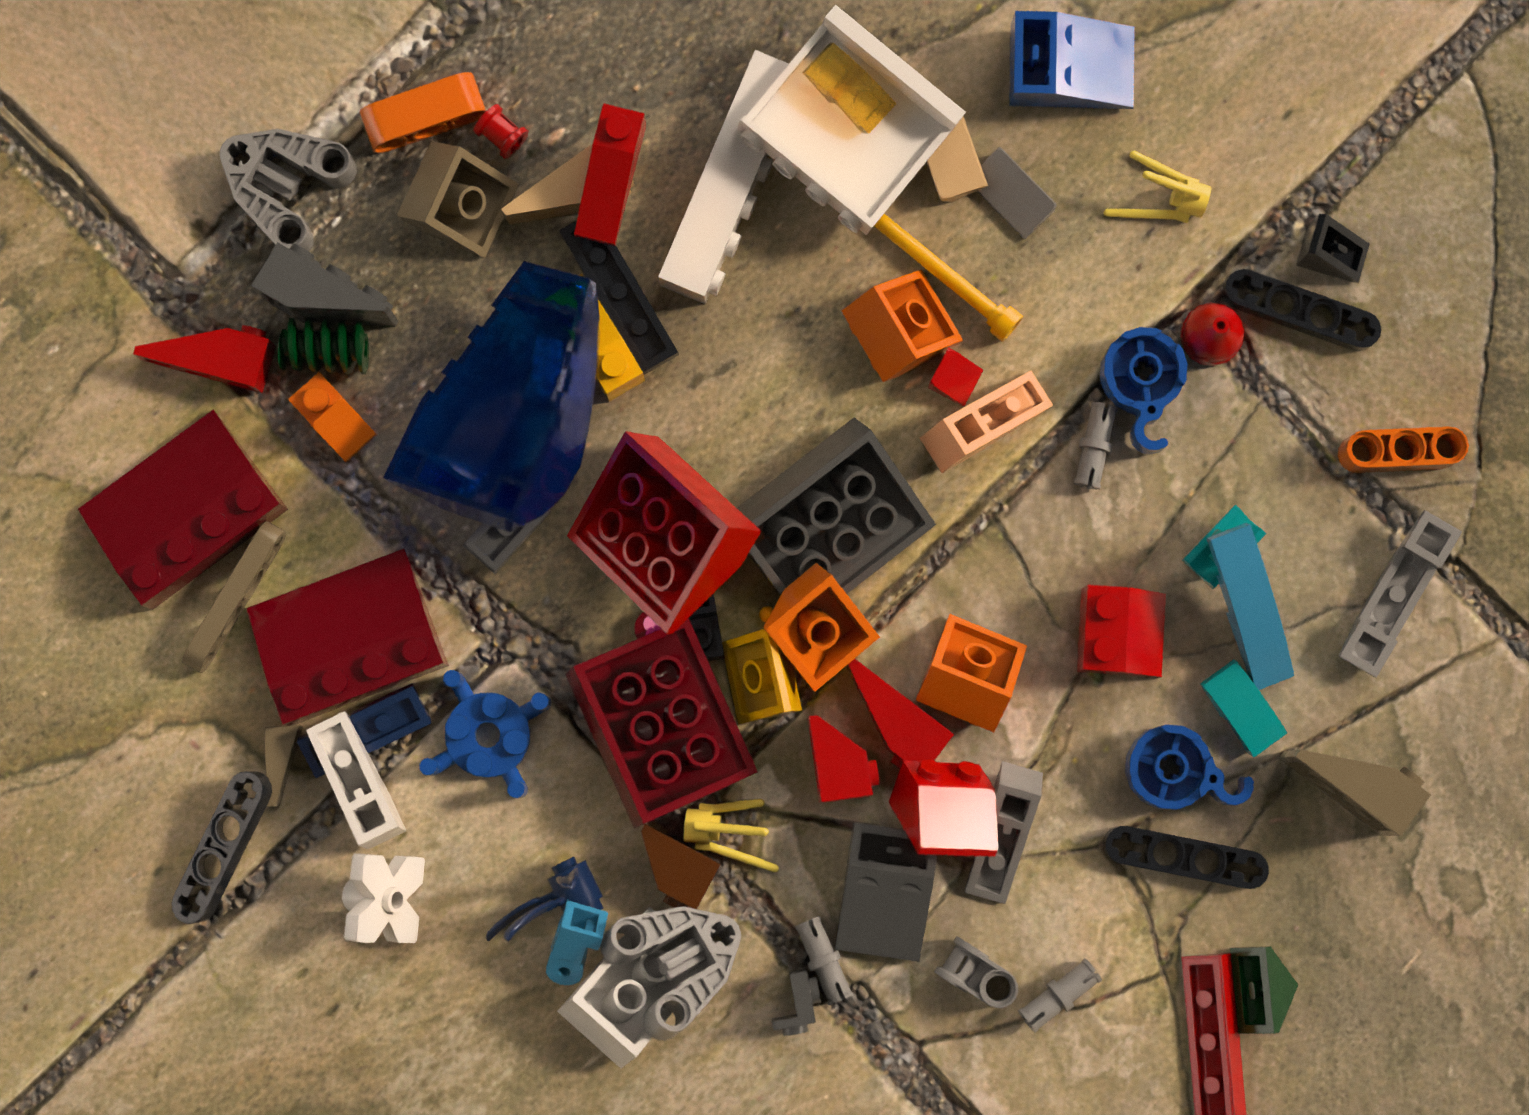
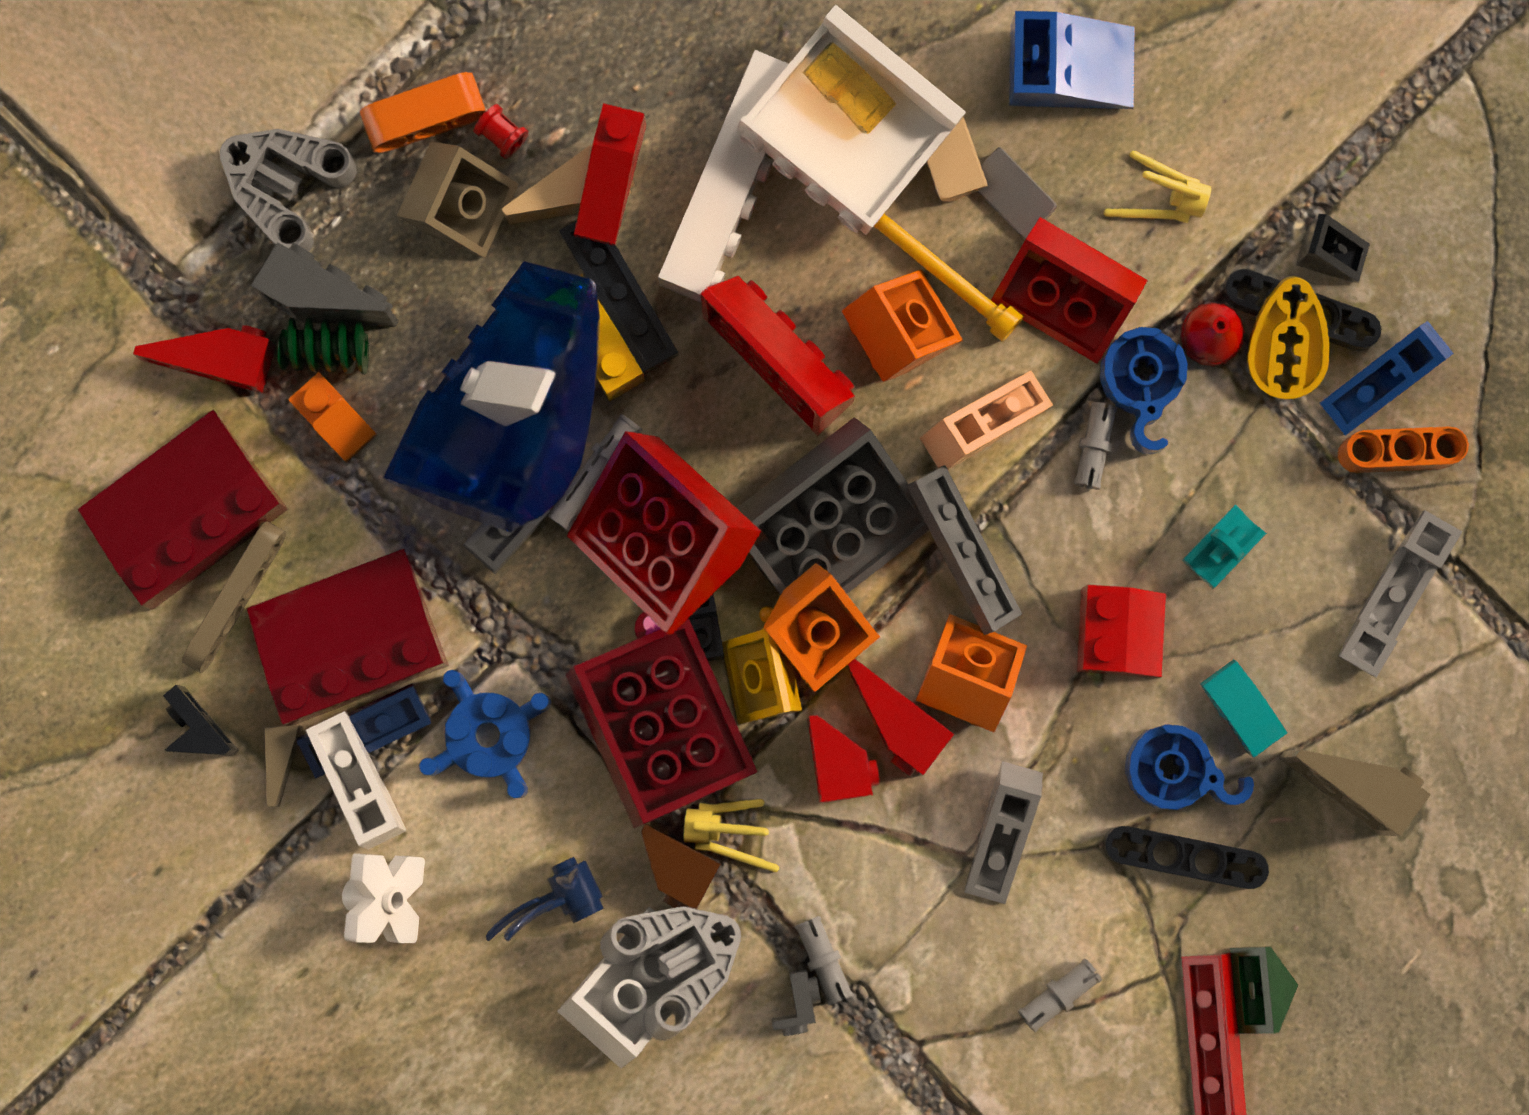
(204, 734): none -> black slope
(216, 843): black beam -> none
(505, 391): none -> white slope
(571, 503): none -> light grey pin
(577, 931): dark azure leg -> none
(776, 352): none -> red slope
(885, 894): dark grey slope -> none
(946, 808): slope -> none
(955, 377): red slope -> none
(964, 550): none -> dark grey plate
(975, 973): light grey piece -> none
(1069, 290): none -> red slope
(1251, 606): dark azure slope -> none
(1312, 348): none -> yellow piece
(1386, 378): none -> blue slope

